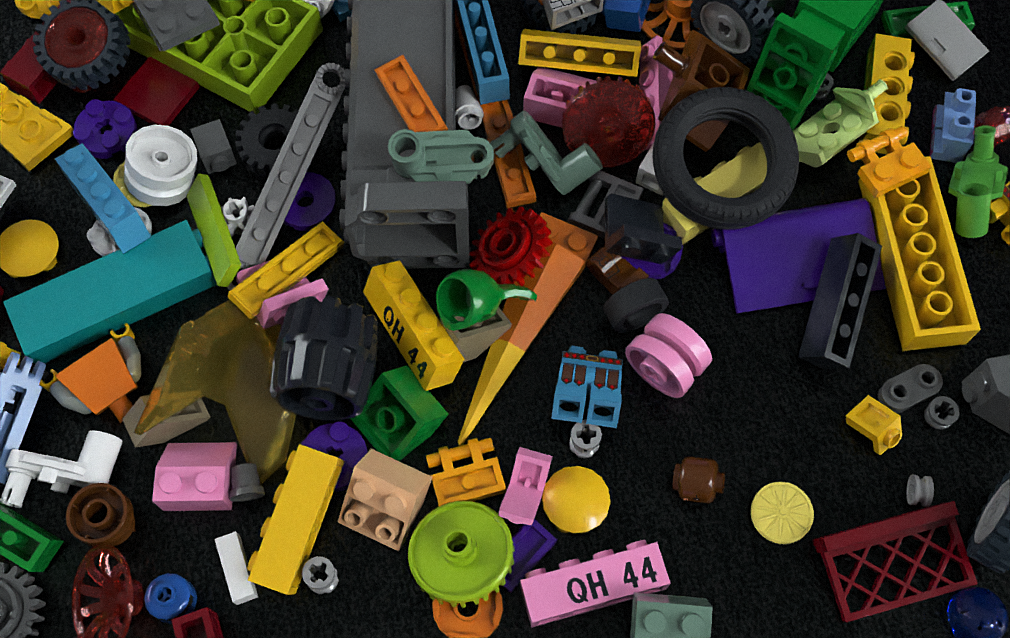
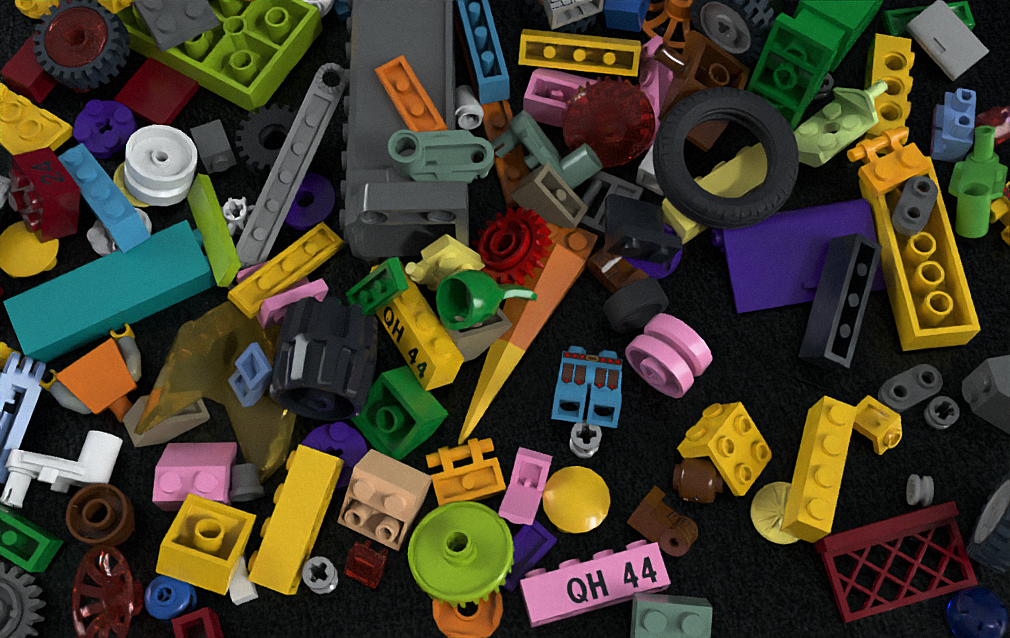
(44, 194): none -> dark red brick
(205, 543): none -> yellow slope
(251, 376): none -> medium blue slope
(366, 564): none -> clear red tile
(379, 287): none -> green tile
(446, 257): none -> light yellow plate
(549, 197): none -> dark tan slope
(663, 525): none -> reddish brown leg
(731, 443): none -> yellow bracket
(819, 470): none -> yellow brick
(916, 203): none -> dark grey plate

